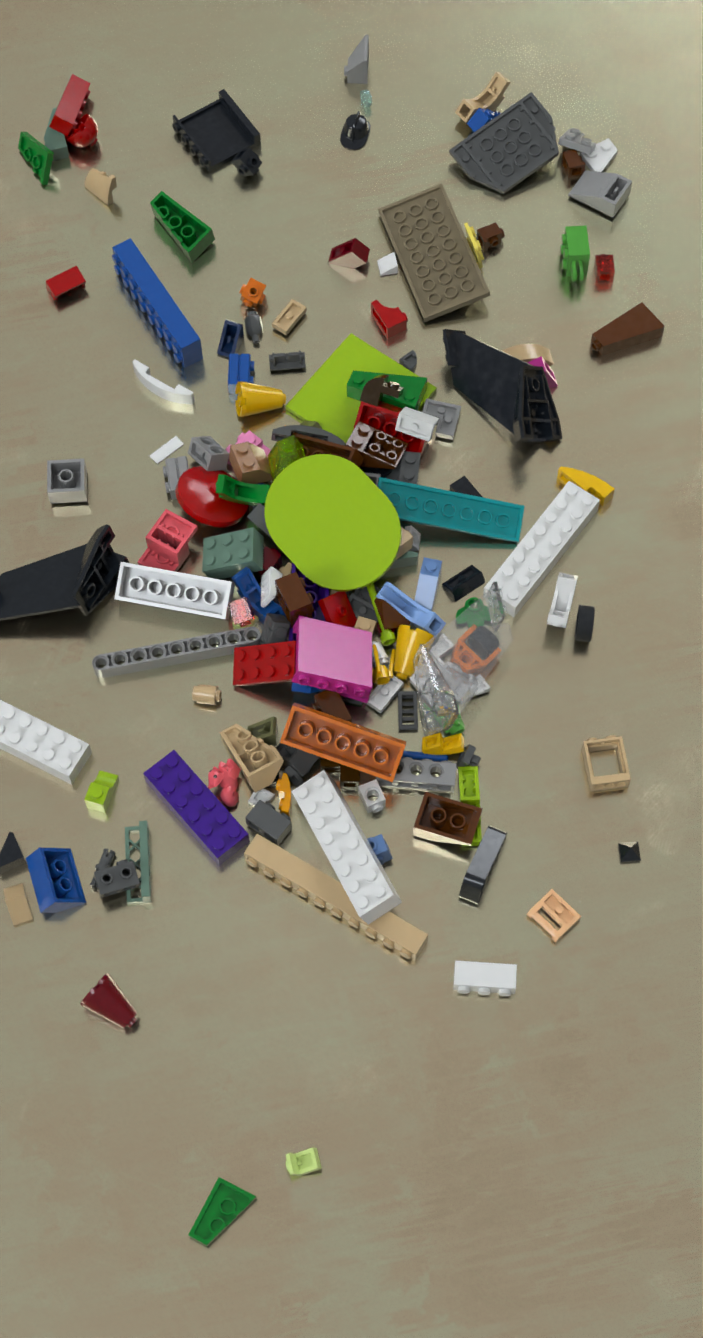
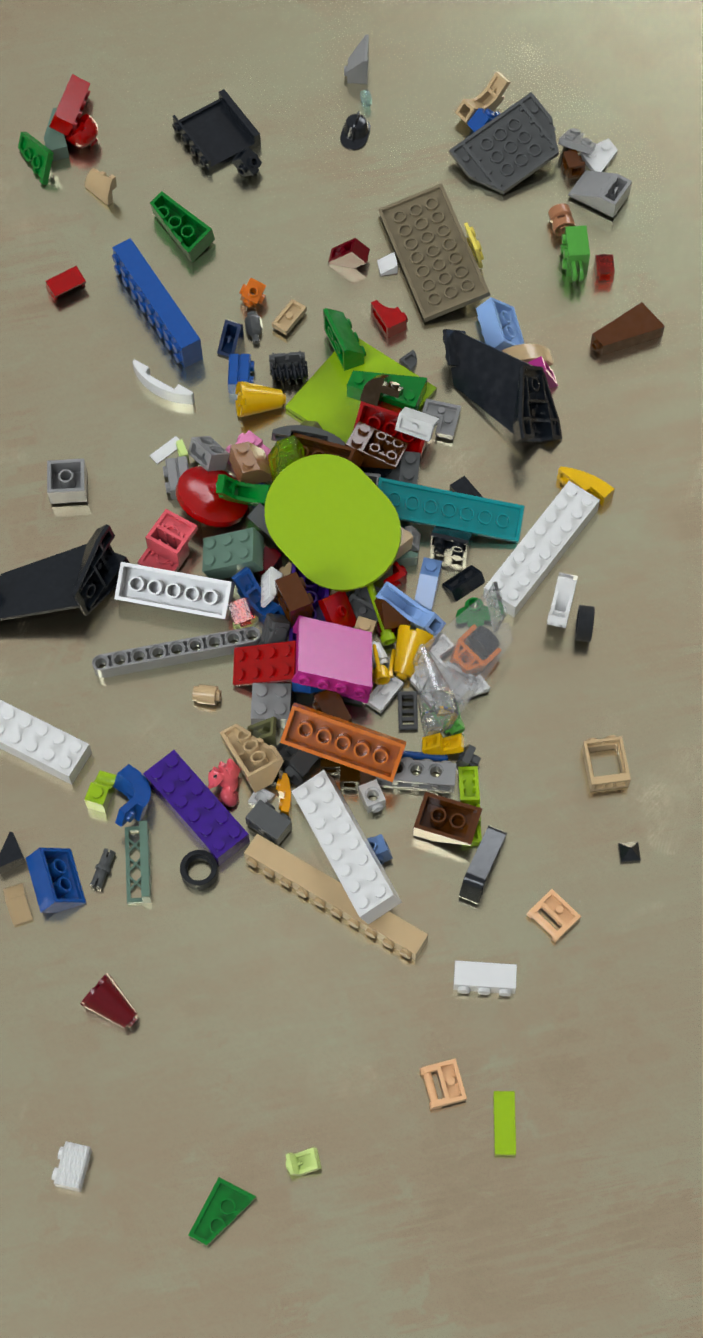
(72, 1166): none -> white brick
(116, 878): dark grey brick -> none
(137, 790): none -> blue arch
(181, 449): none -> yellowish green tile
(199, 884): none -> black tyre
(271, 701): none -> light grey brick
(289, 373): none -> black piece
(343, 339): none -> green slope
(400, 576): none -> red bracket
(450, 543): none -> black slope
(450, 1083): none -> light nougat plate
(489, 236): reddish brown brick -> none
(499, 324): none -> light blue slope
(504, 1123): none -> lime tile
(560, 217): none -> nougat wheel

